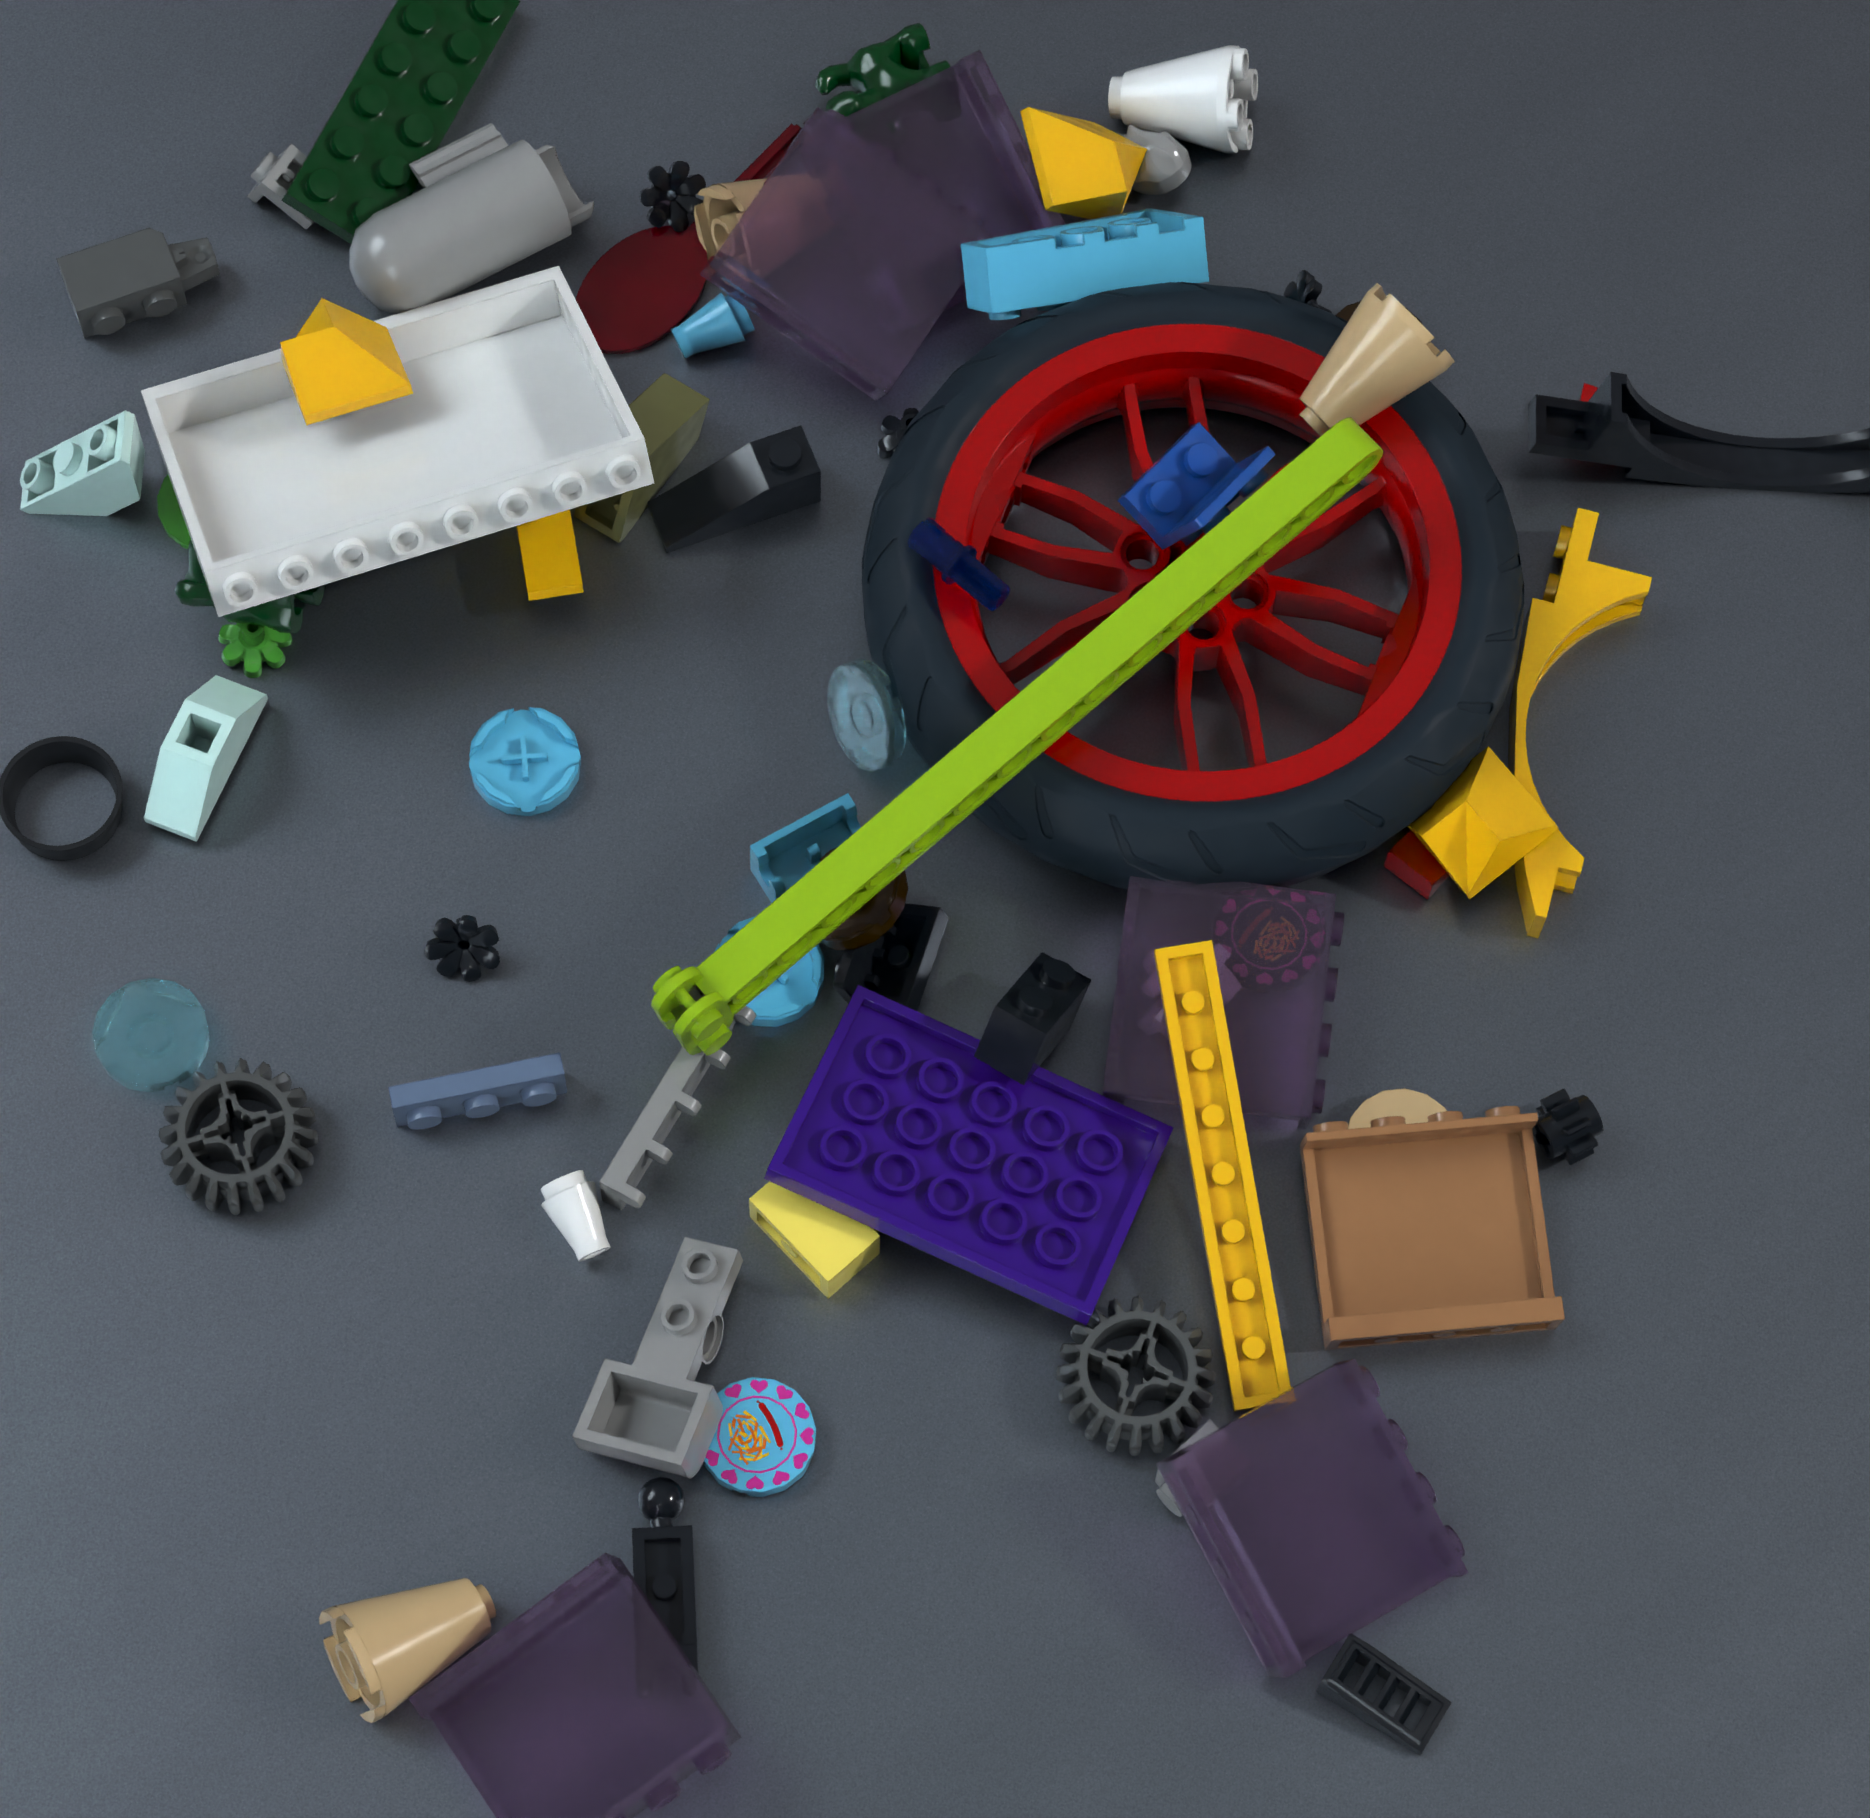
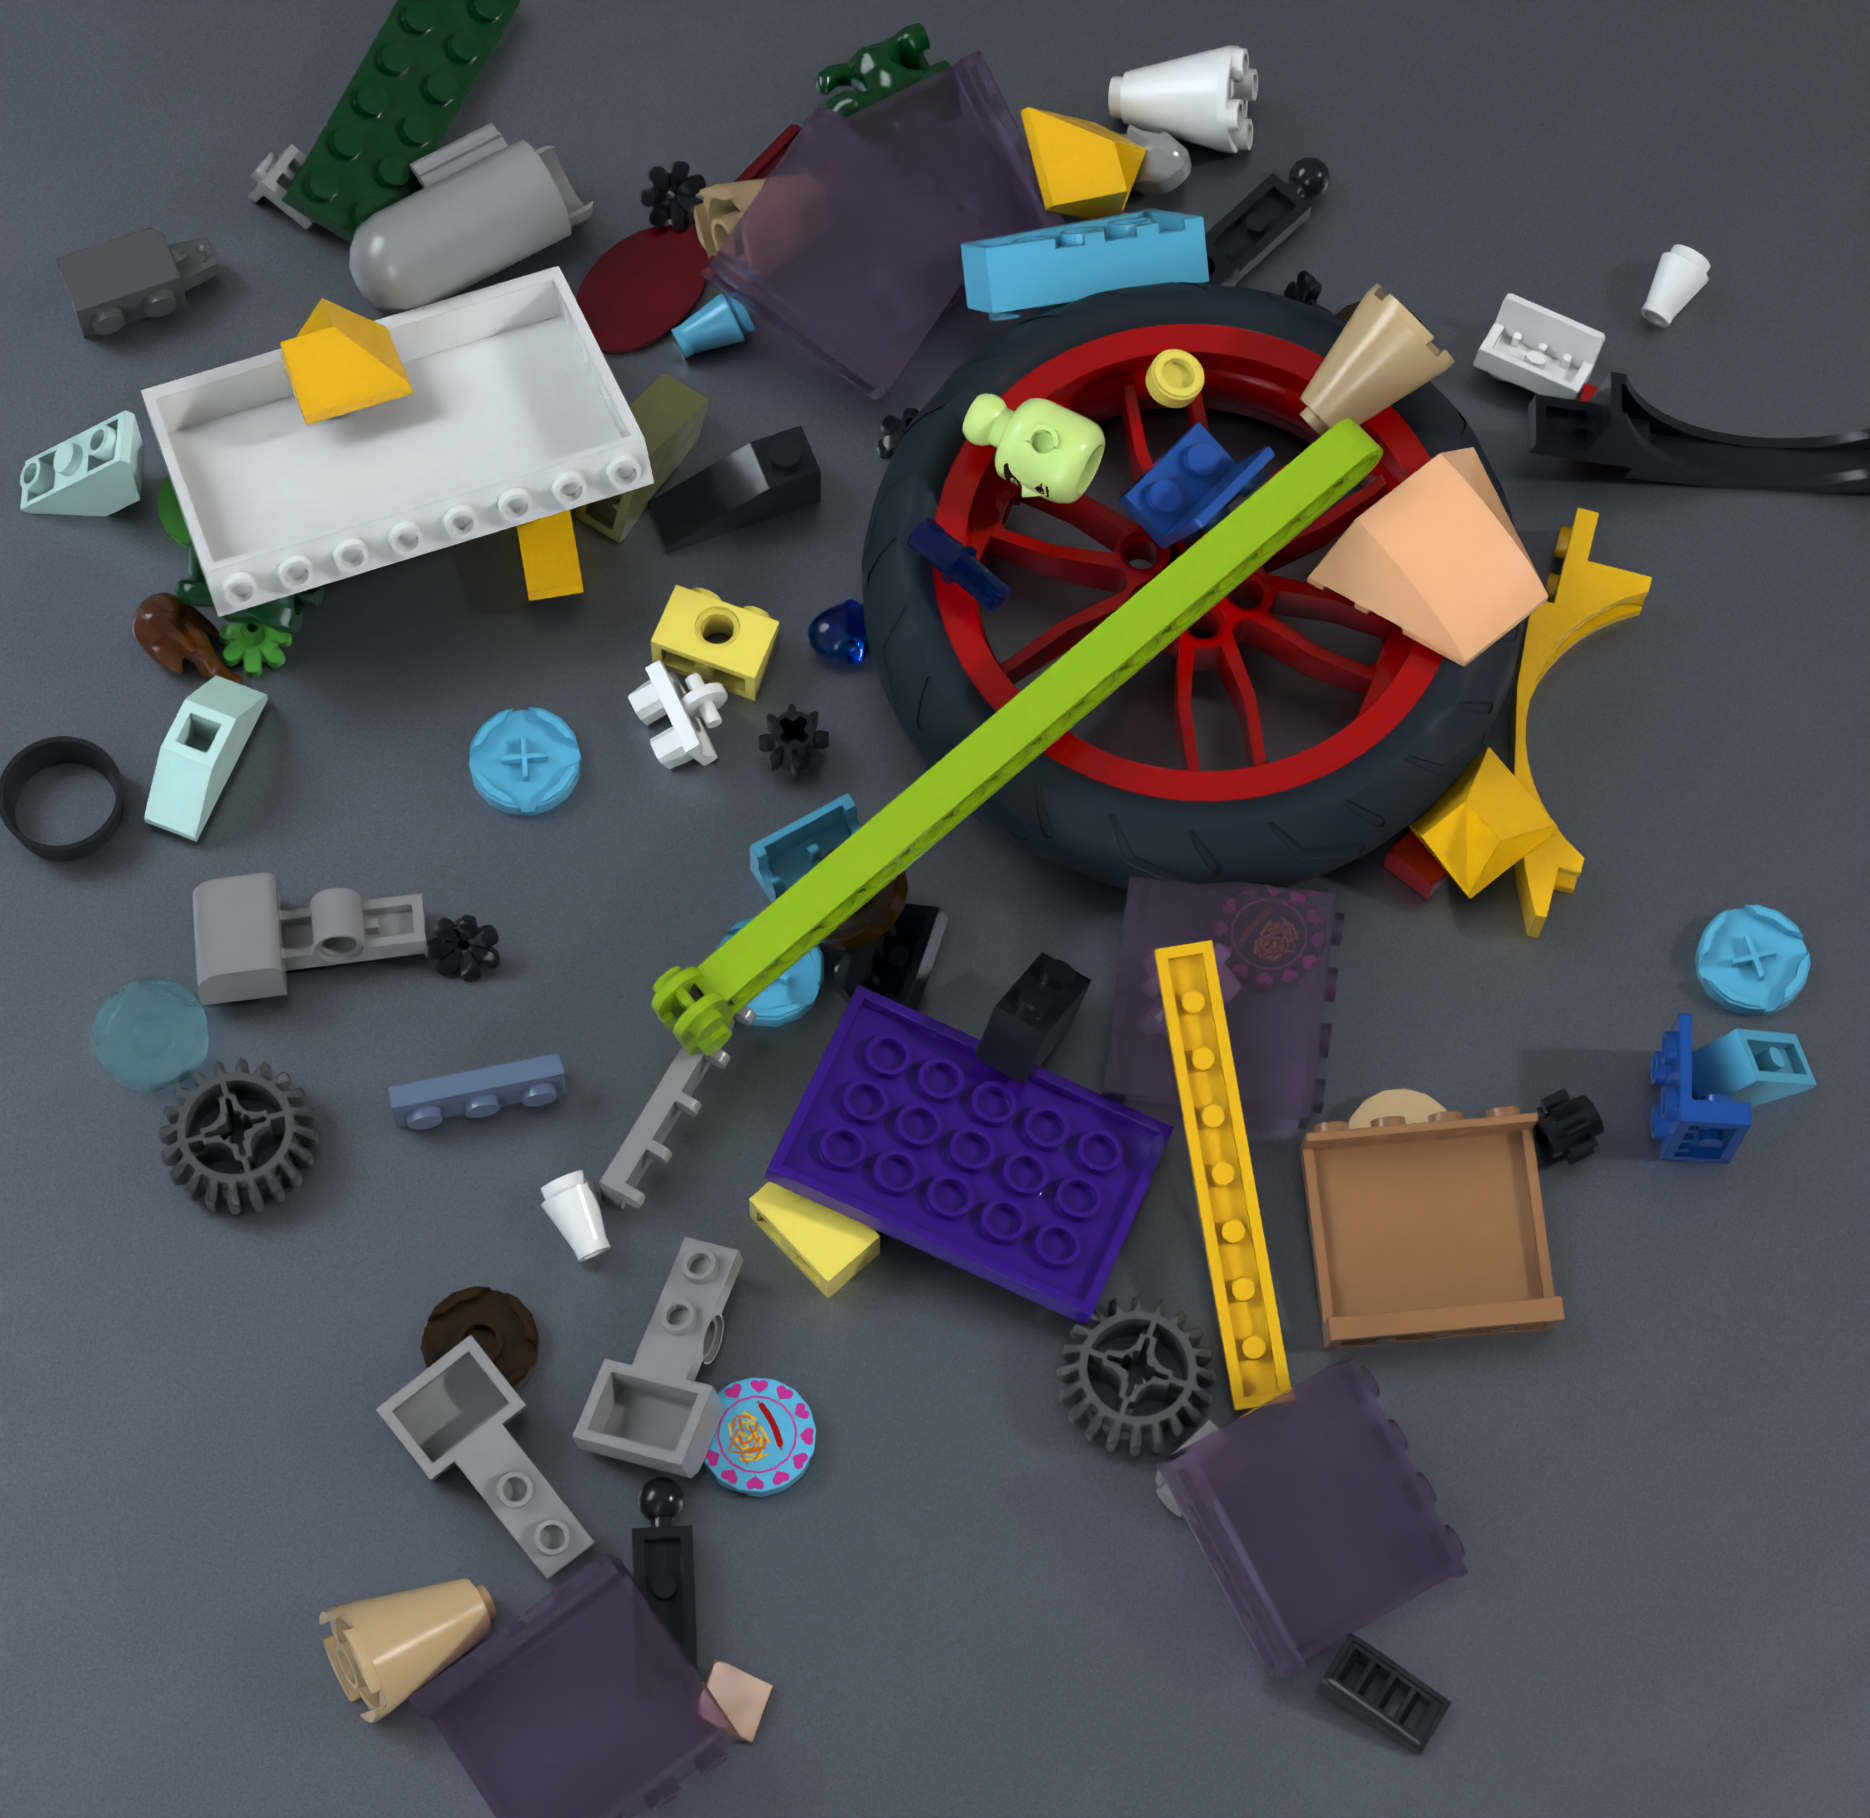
(177, 632): none -> reddish brown piece
(250, 942): none -> light grey plate
(459, 1417): none -> light grey plate
(497, 1324): none -> dark brown tile
(668, 696): none -> white hips
(736, 664): none -> light yellow brick
(740, 1697): none -> medium nougat slope
(792, 727): none -> black gear
(840, 633): none -> clear blue piece
(865, 716): clear light blue tile -> none
(1038, 445): none -> yellowish green piece
(1174, 378): none -> light yellow tile
(1263, 221): none -> black plate
(1438, 560): none -> light nougat wedge
(1539, 349): none -> white bracket
(1675, 283): none -> white cone
(1686, 1127): none -> blue bracket
(1751, 1067): none -> medium azure slope
(1752, 960): none -> medium azure tile

